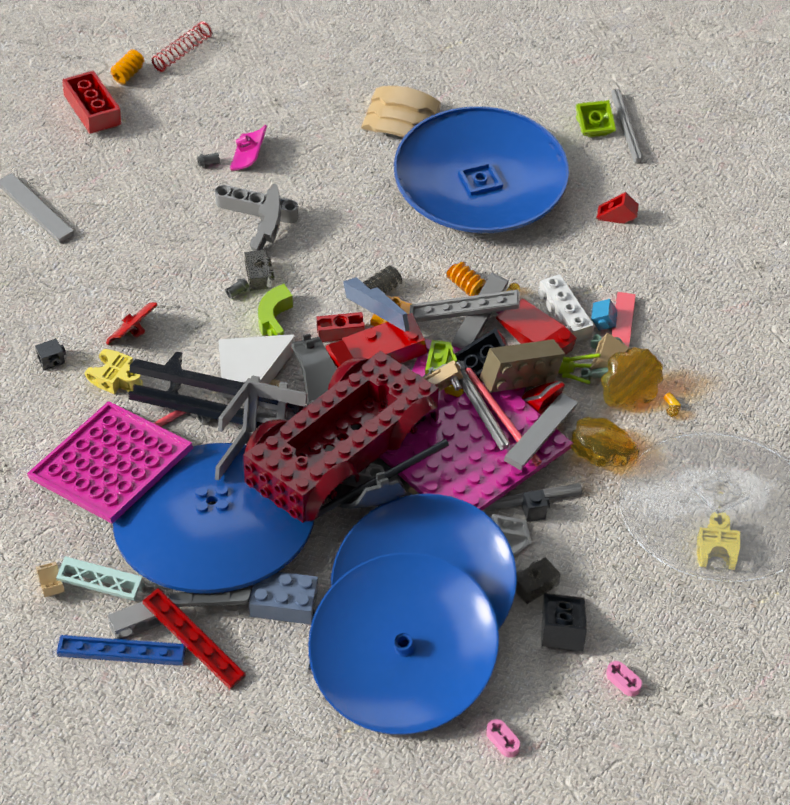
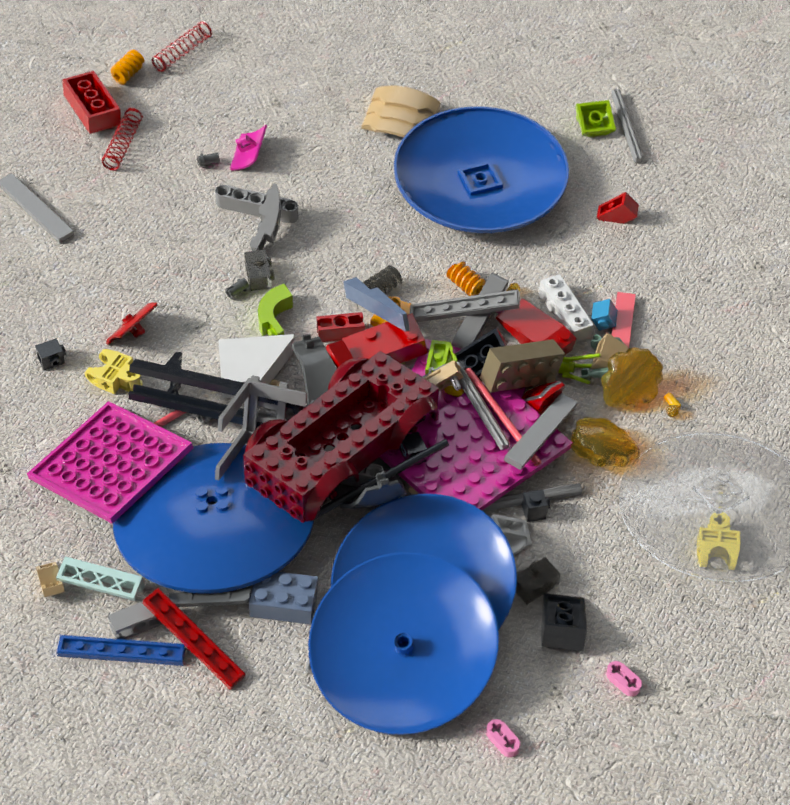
(115, 135): none -> red piece
(412, 446): none -> black brick

